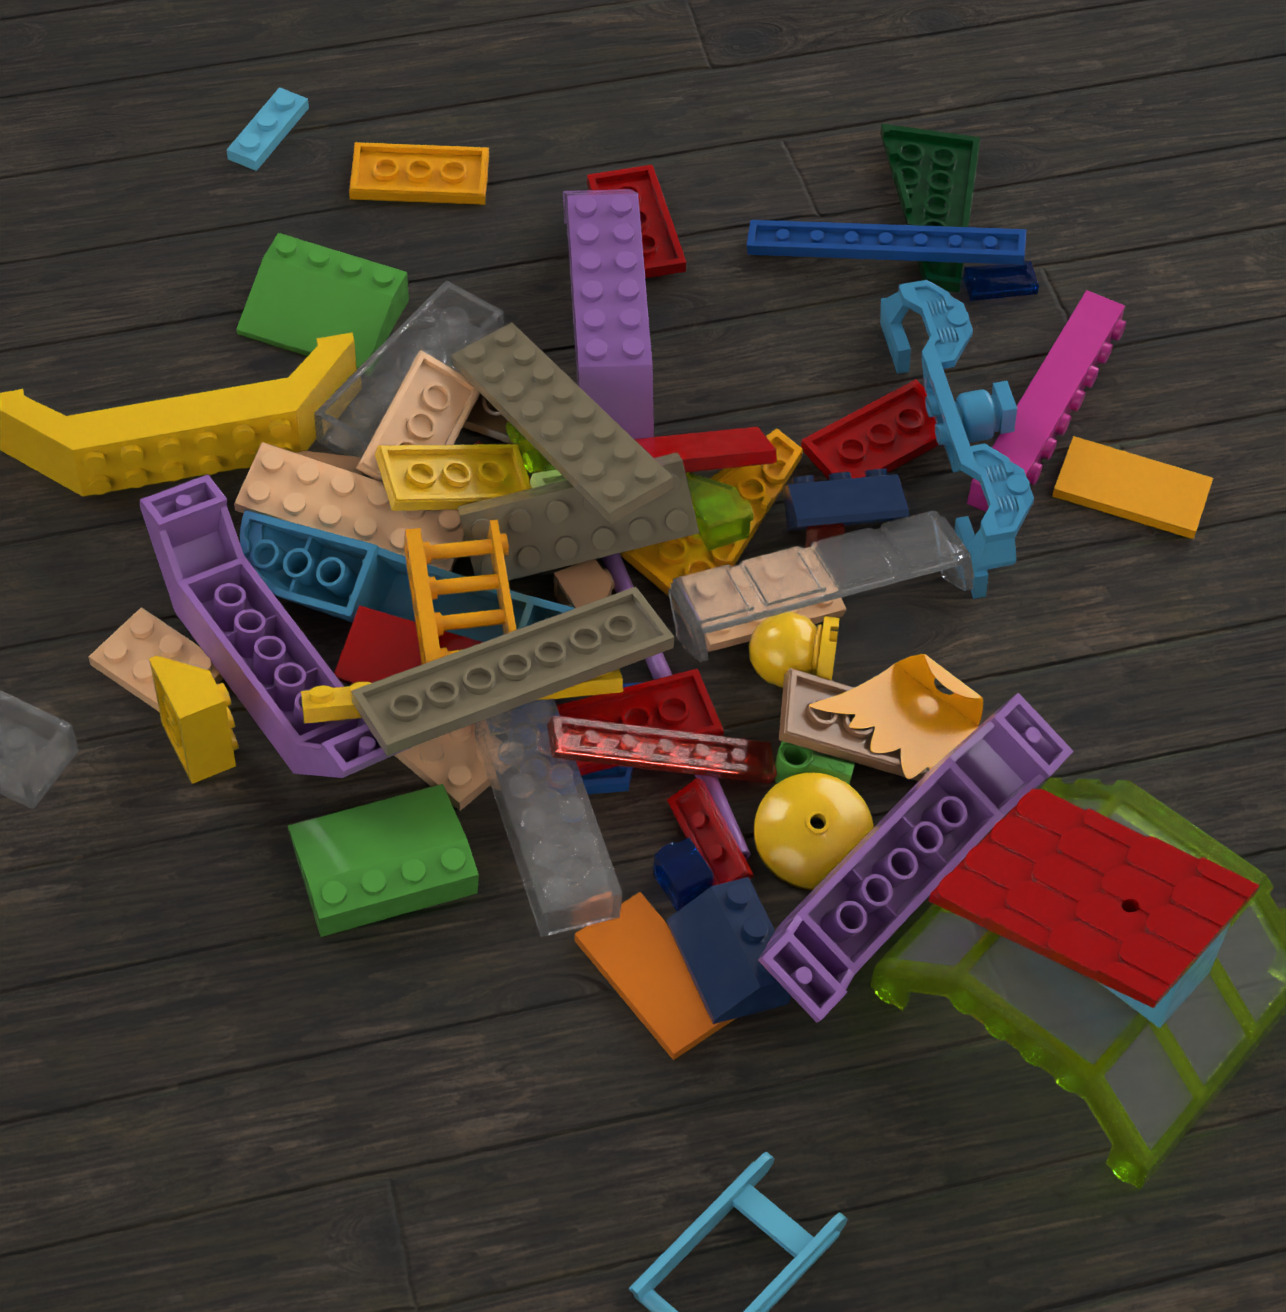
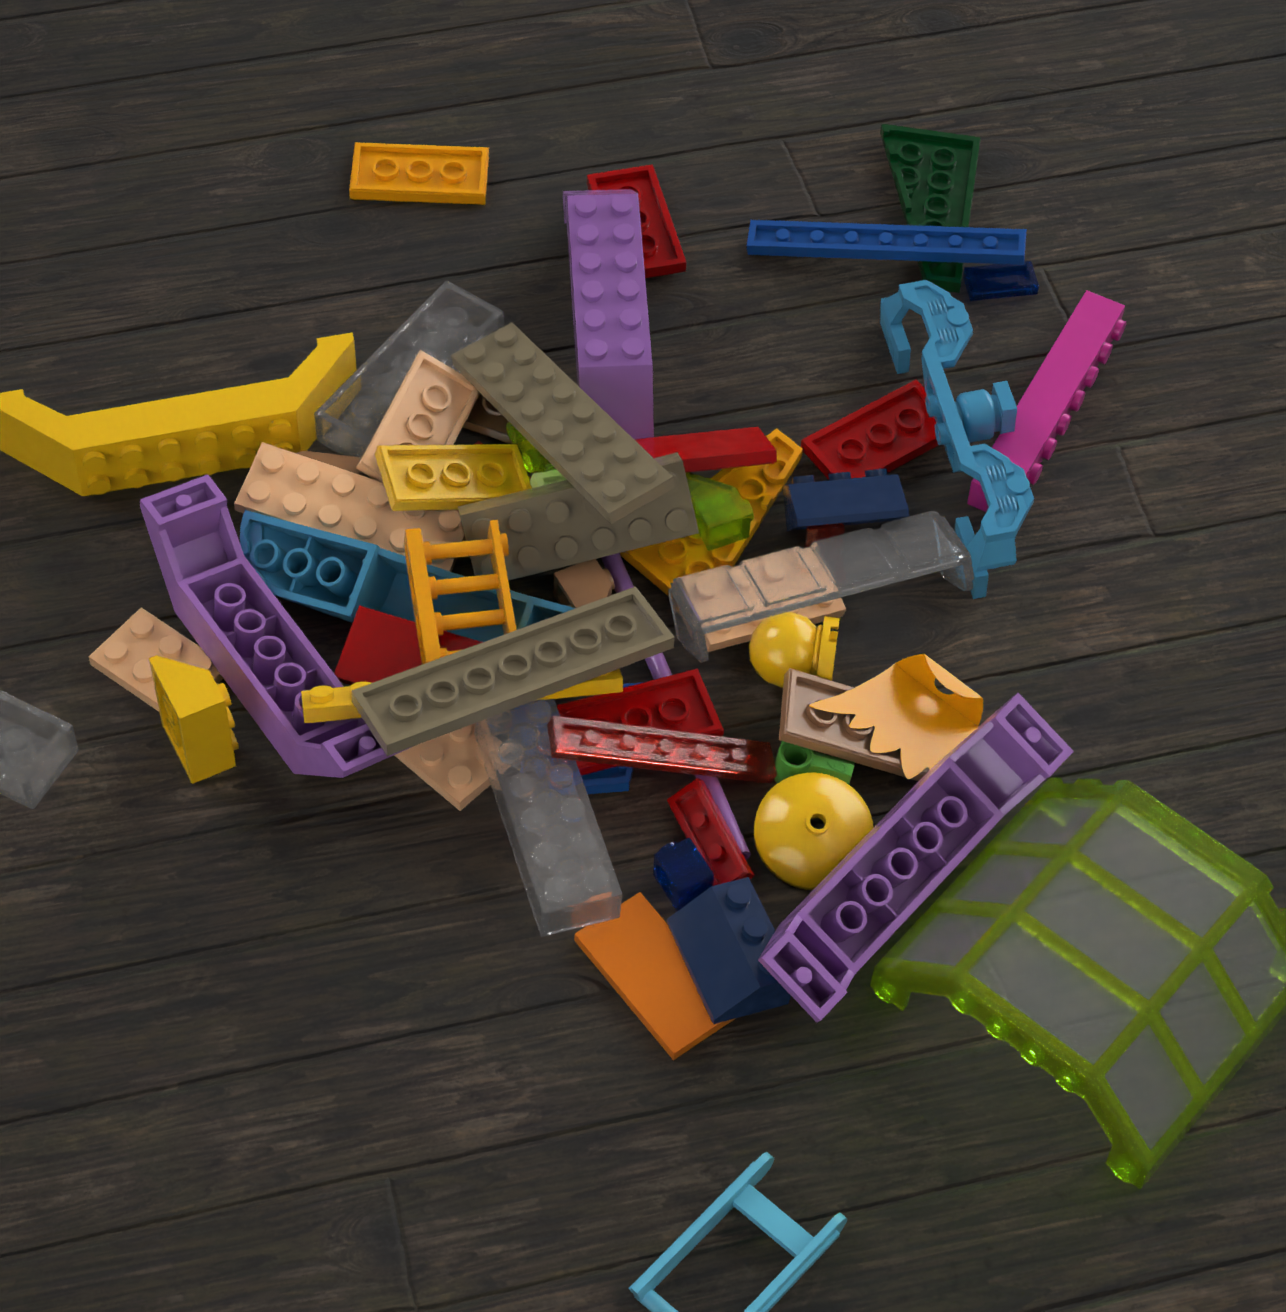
(267, 129): medium azure plate -> none
(320, 293): bright green slope -> none
(384, 859): bright green slope -> none
(1099, 900): red piece -> none
(1133, 487): light orange tile -> none

